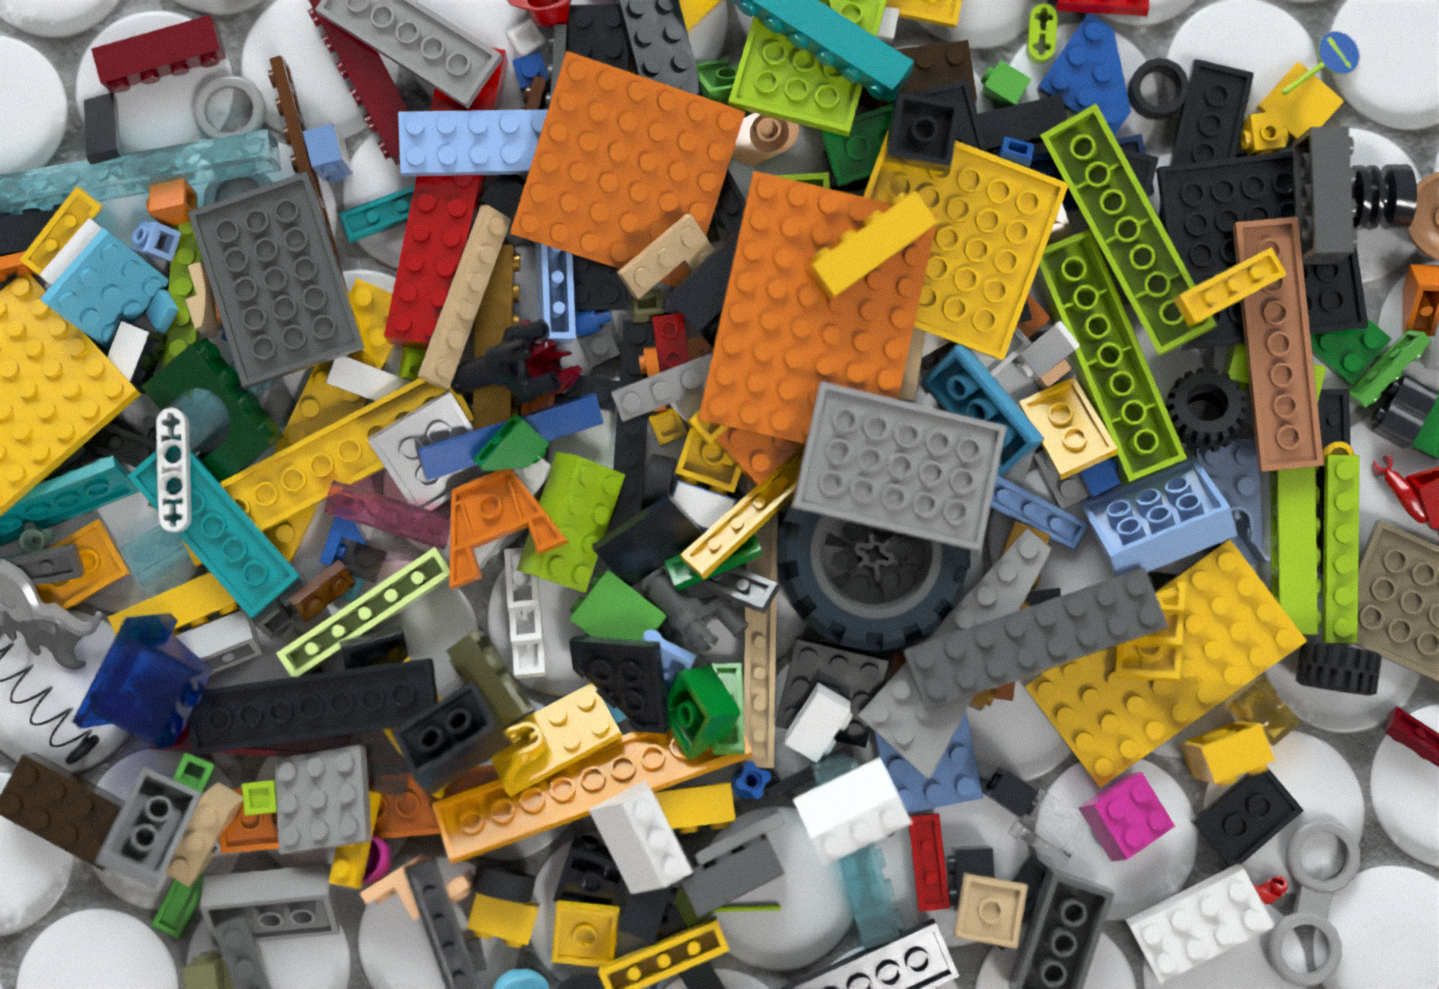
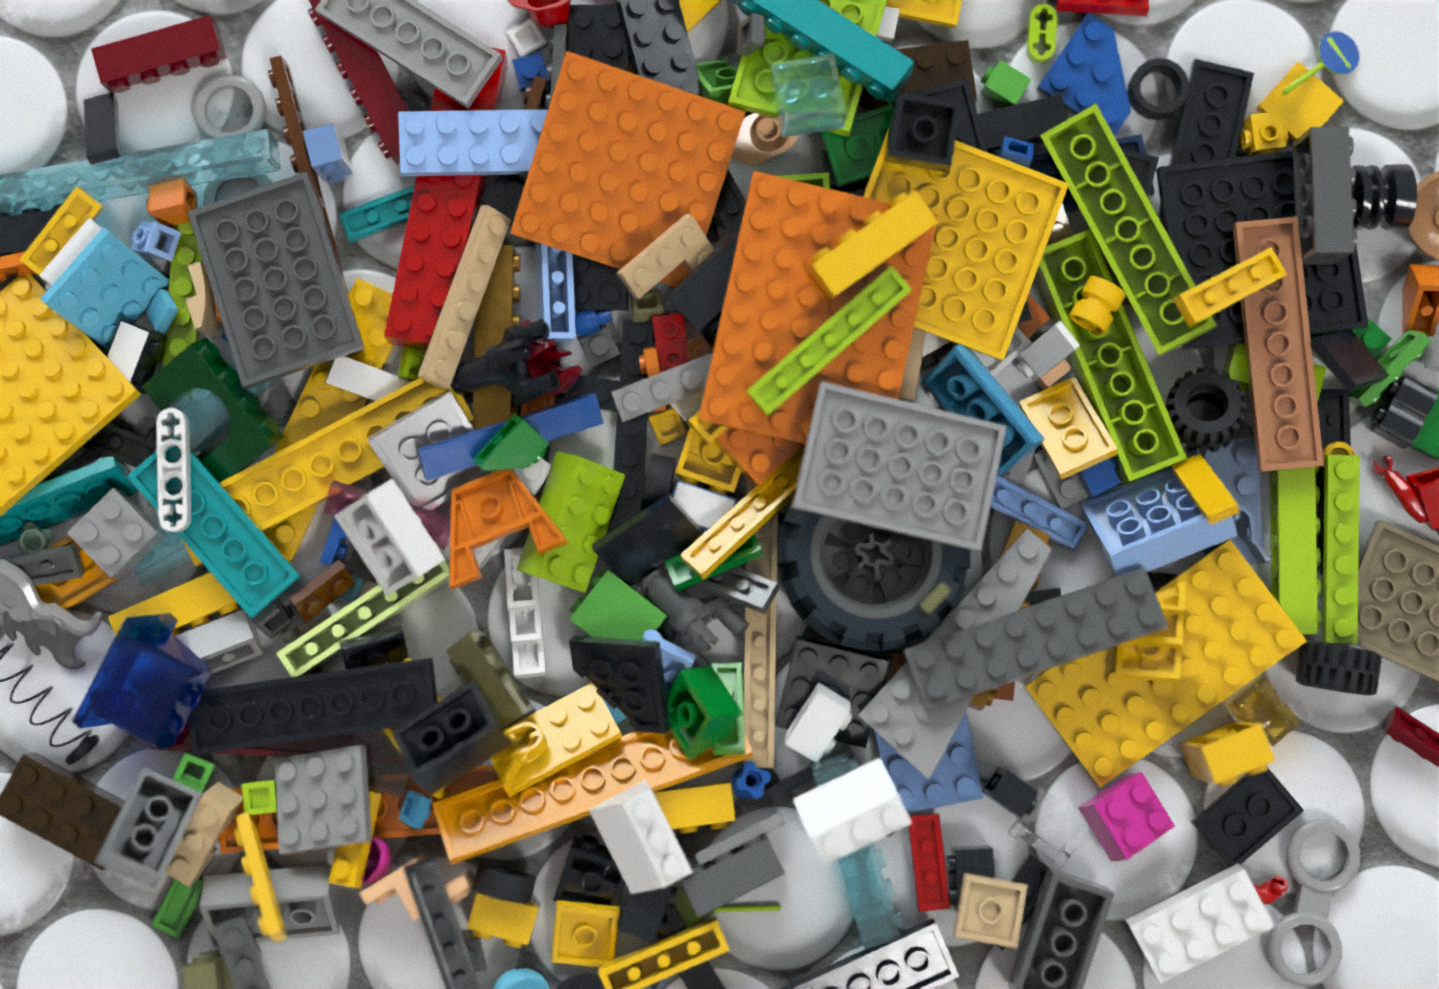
(116, 533): none -> light grey brick
(263, 890): none -> yellow plate
(389, 537): none -> white slope
(415, 809): none -> dark azure plate
(750, 34): none -> dark grey plate
(805, 94): none -> clear light blue piece
(828, 340): none -> lime plate
(934, 598): none -> olive tile
(1095, 308): none -> yellow wheel
(1205, 489): none -> yellow tile
(1349, 360): none -> black tile

